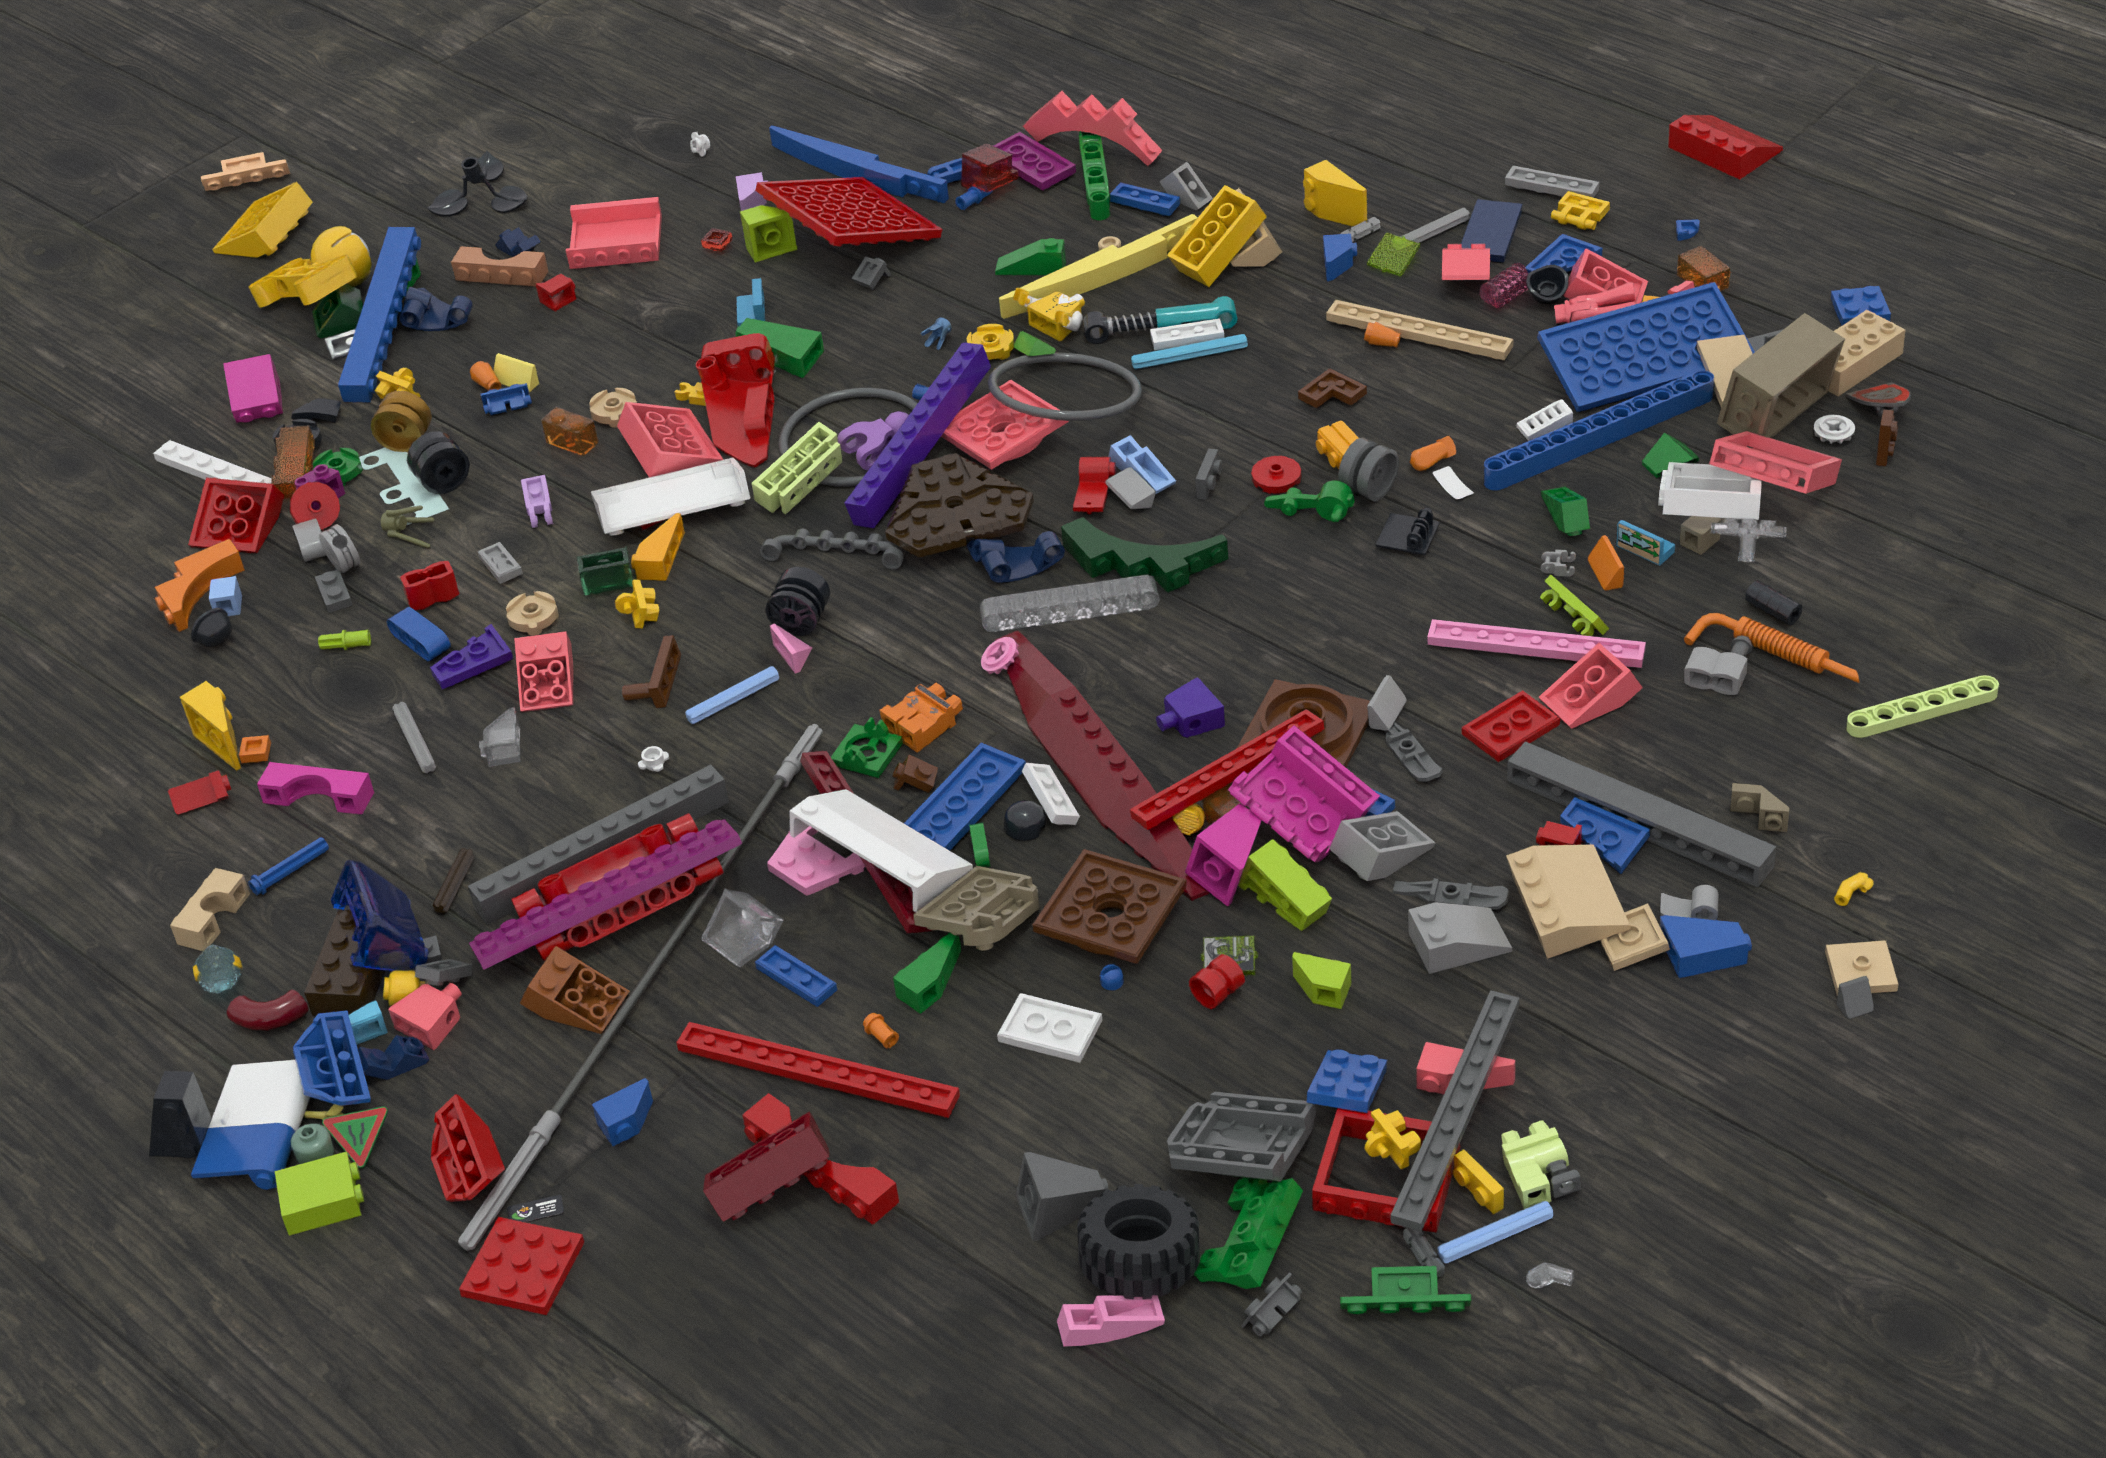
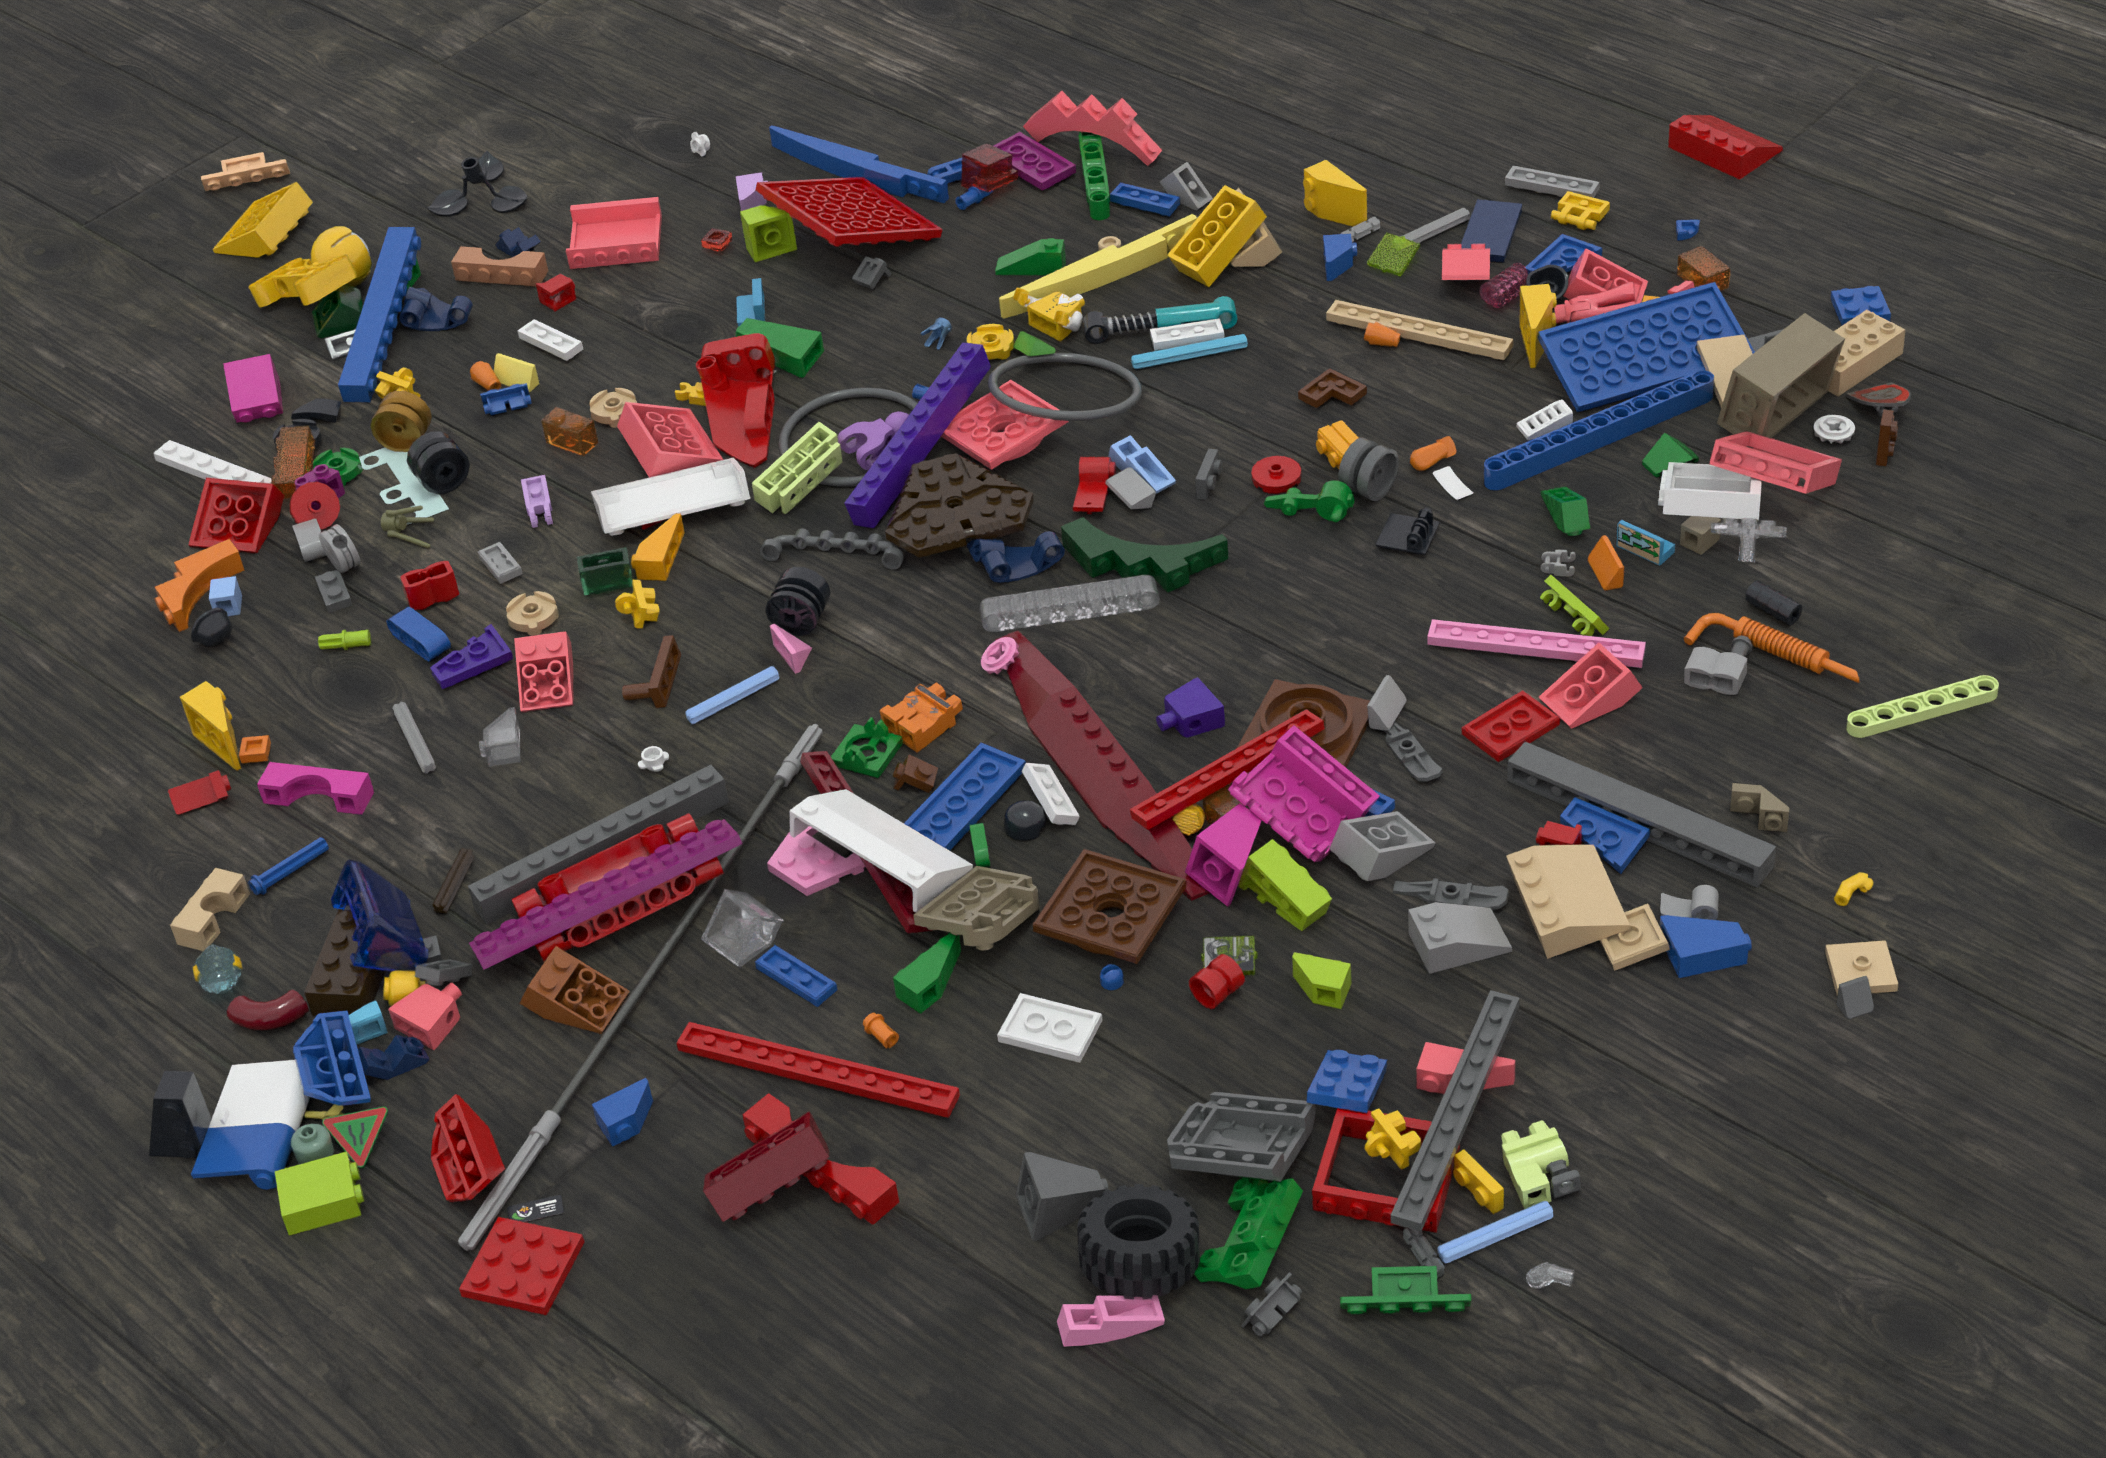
(550, 340): none -> white plate
(1535, 316): none -> yellow slope

